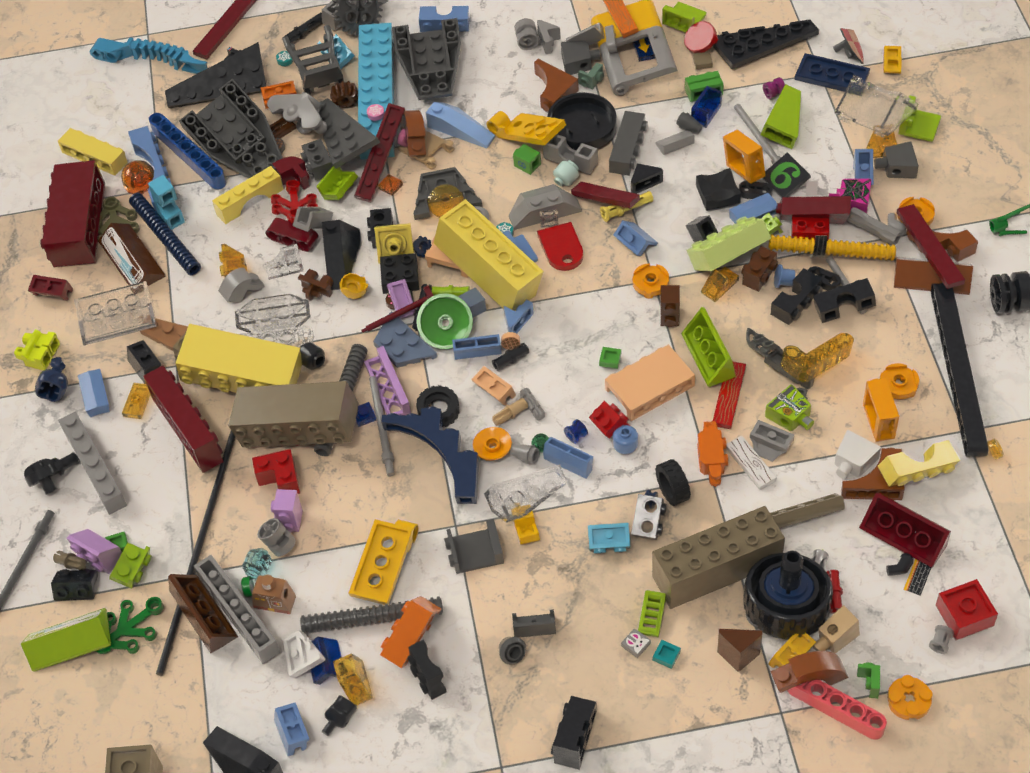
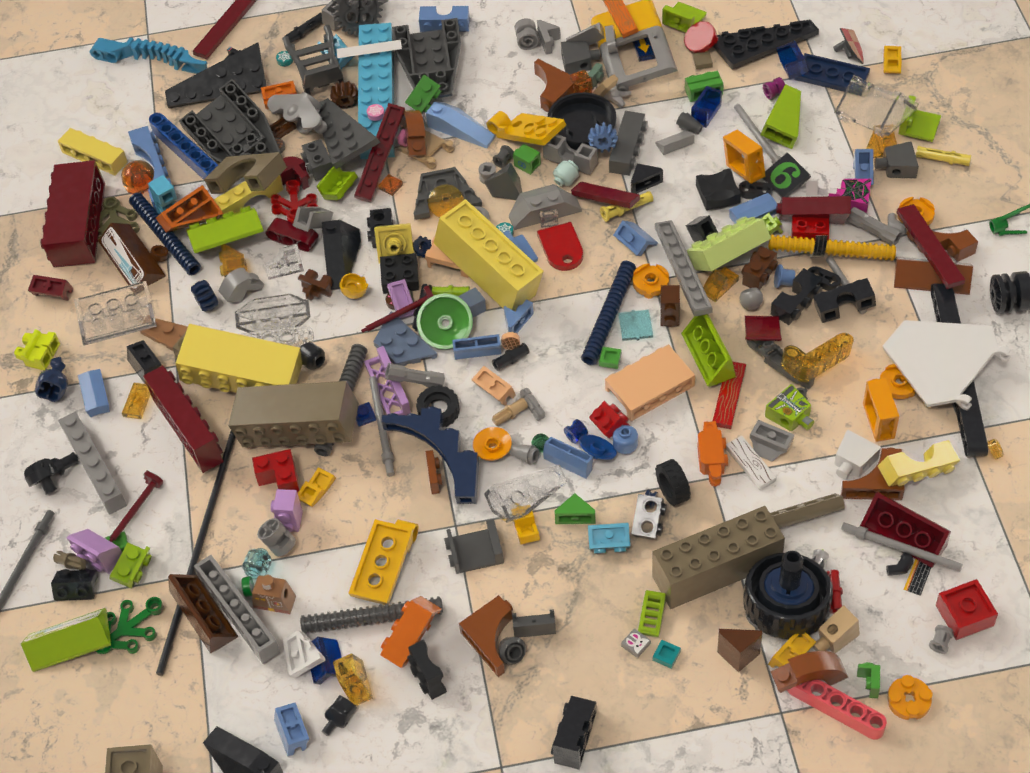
(153, 482): none -> dark red piece
(159, 253): none -> reddish brown tile
(189, 210): none -> orange wedge
(204, 295): none -> dark blue gear
(224, 230): none -> lime slope
(257, 170): none -> dark tan arch
(315, 489): none -> yellow slope
(369, 48): none -> white sticker
(401, 373): none -> light grey axle
(423, 94): none -> bright green bracket
(434, 478): none -> dark orange plate
(484, 628): none -> dark orange arch
(486, 170): none -> light grey wheel
(503, 156): none -> dark grey bush
(505, 183): none -> dark grey slope
(575, 511): none -> bright green slope
(581, 82): none -> clear orange bracket
(597, 447): none -> blue dish
(603, 137): none -> medium blue gear
(608, 313): none -> dark blue piece
(609, 91): none -> piece
(635, 325): none -> clear light blue piece
(683, 268): none -> light grey tile
(751, 298): none -> light grey piece
(762, 328): none -> dark red container
(792, 60): none -> clear blue panel
(862, 533): none -> light grey bar
(942, 358): none -> white flag
(946, 156): none -> light yellow pin

